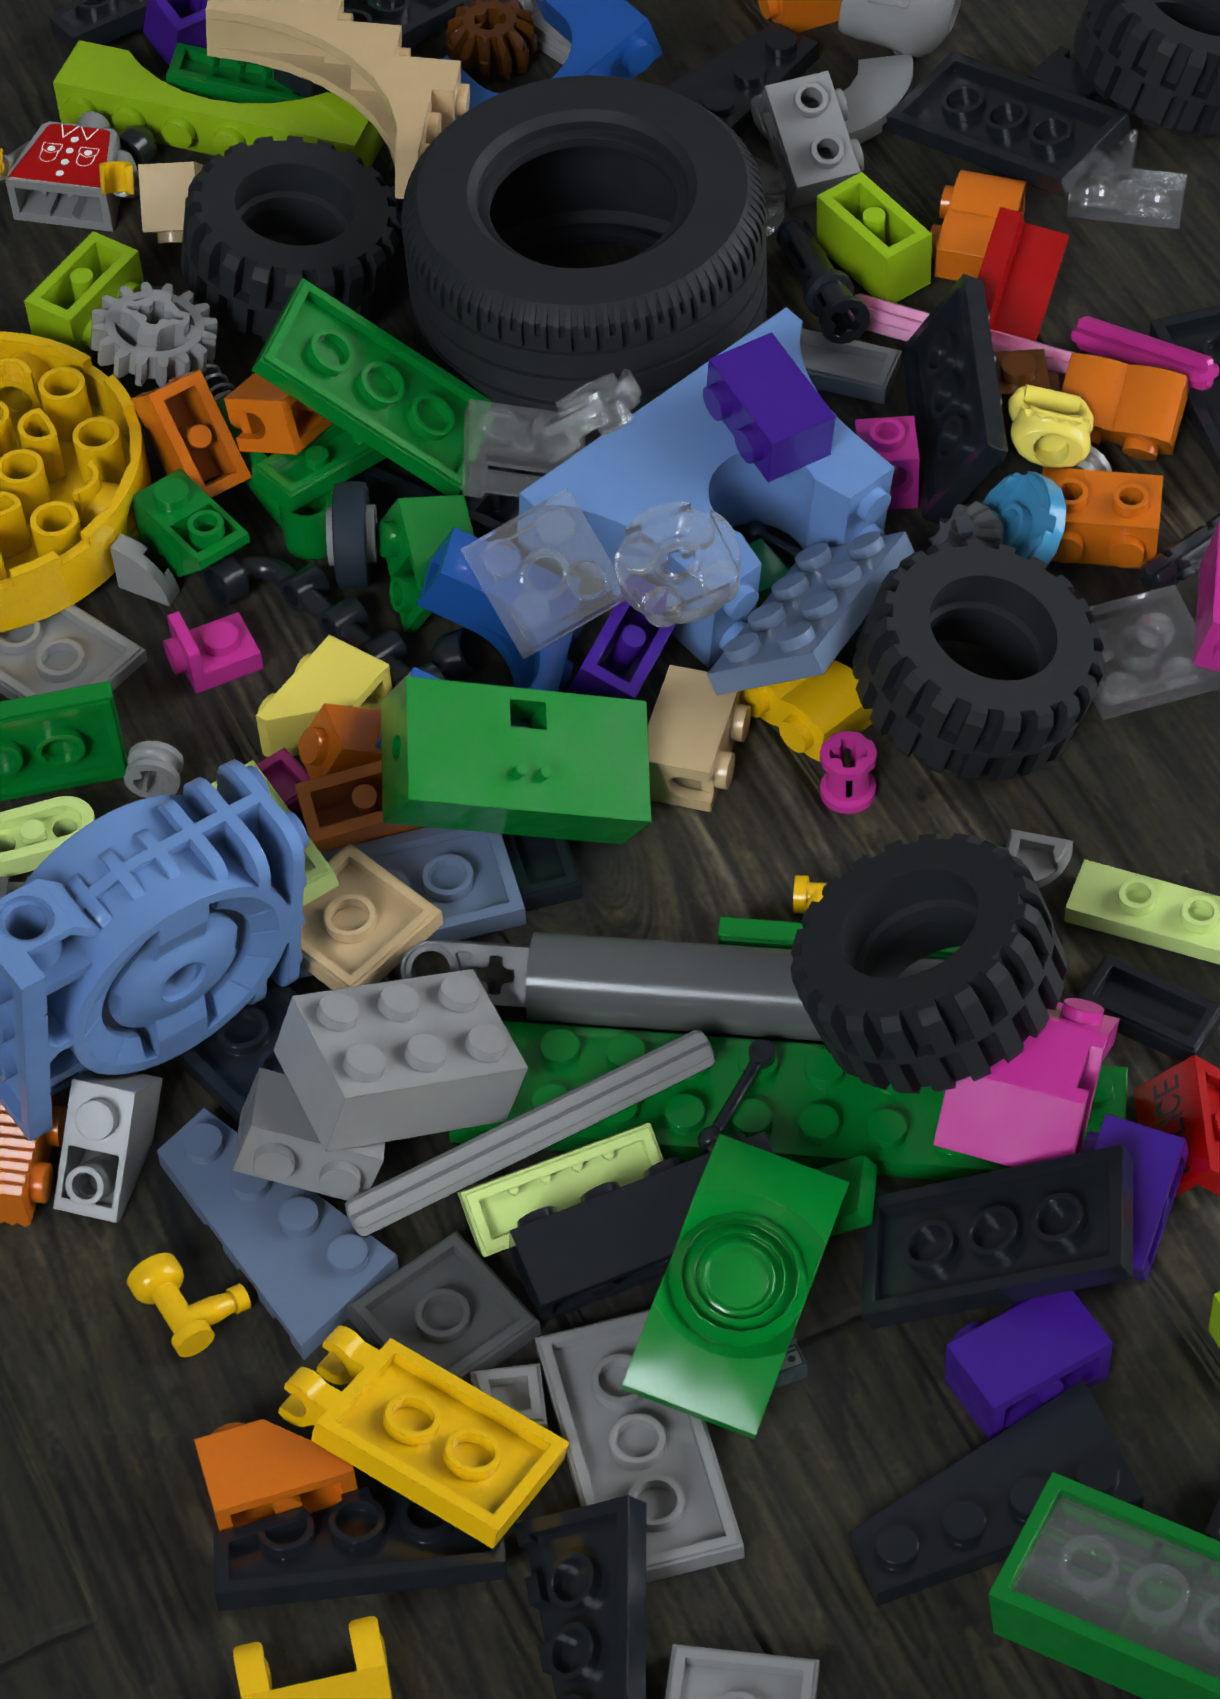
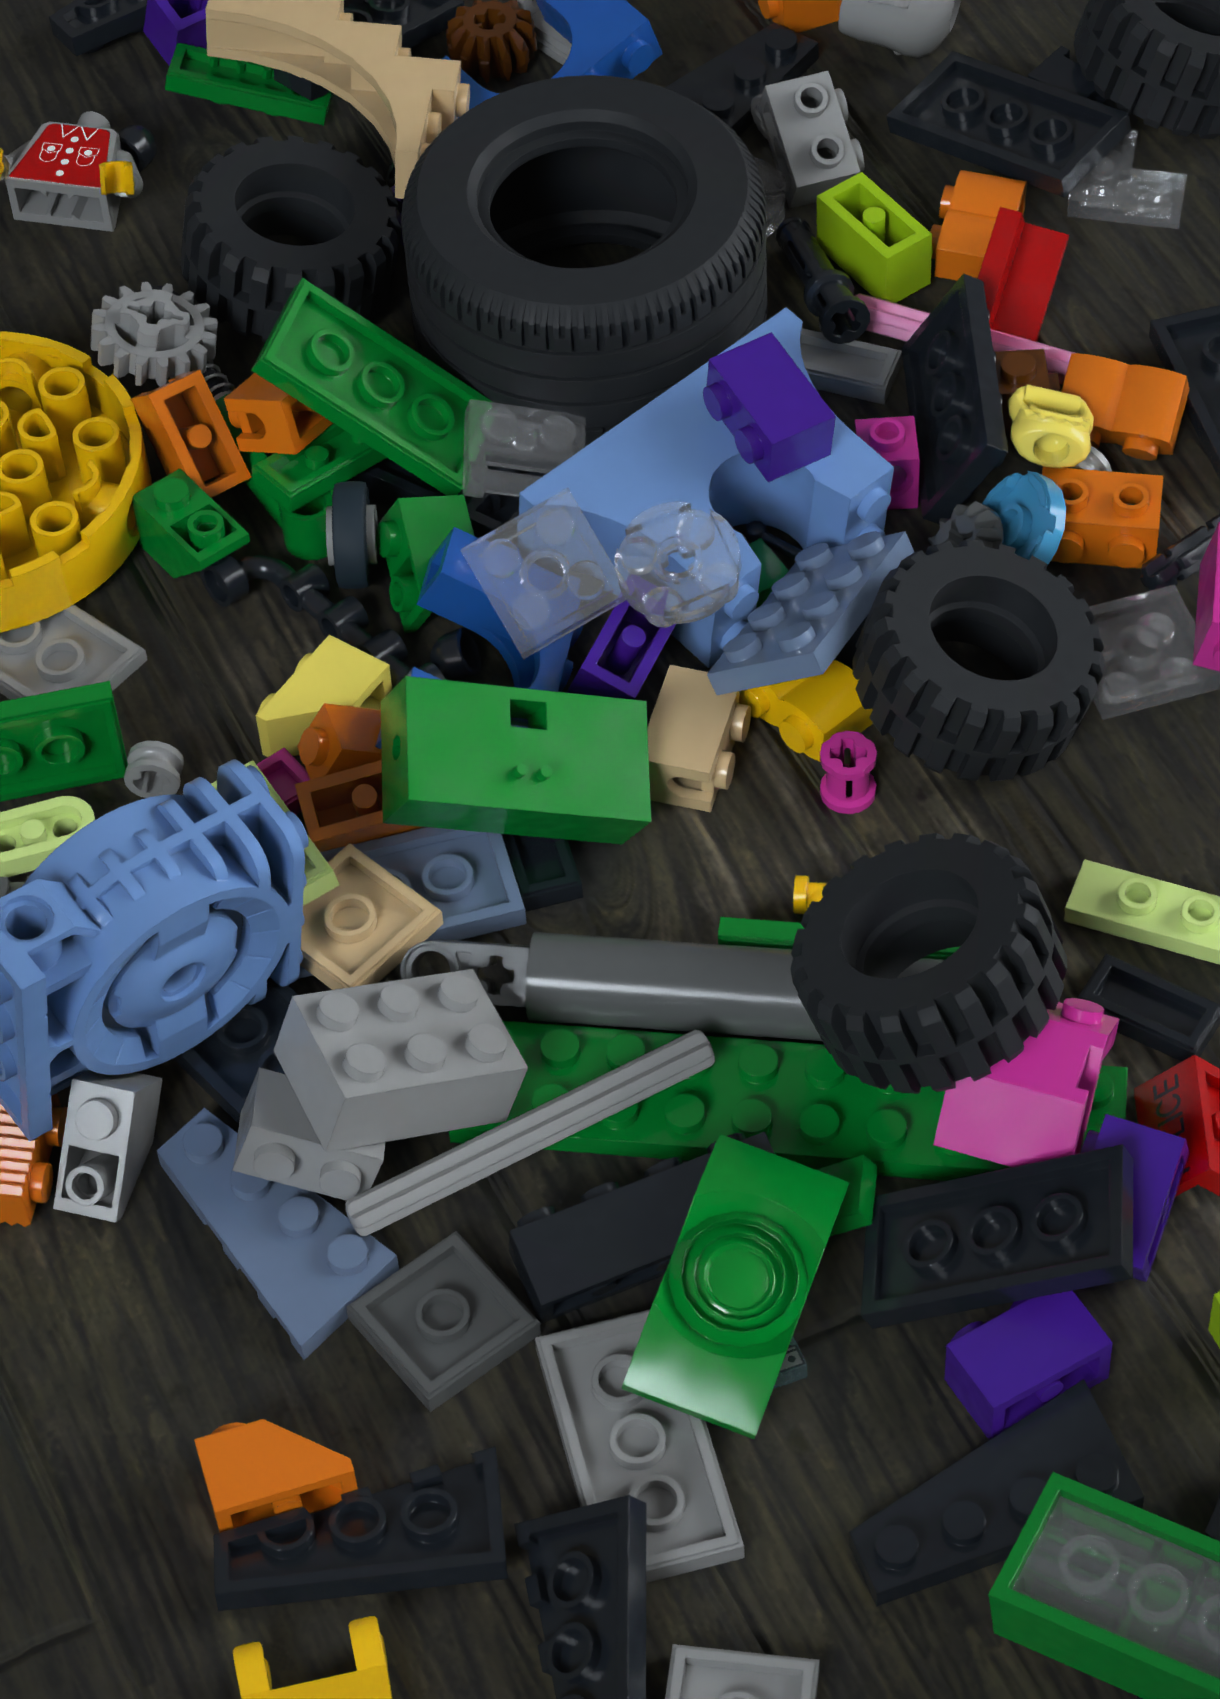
(66, 298): lime brick -> none
(128, 94): lime arch -> none
(139, 574): light grey tile -> none
(158, 1283): yellow piece -> none
(163, 198): tan slope -> none
(211, 651): dark pink bracket -> none
(424, 1433): yellow tile -> none
(516, 1387): light grey tile -> none
(556, 1182): yellowish green plate -> none
(597, 405): clear plate -> none
(760, 1056): black hinge -> none
(876, 92): light grey tile -> none
(1042, 854): light grey tile -> none
(1139, 349): dark pink axle -> none

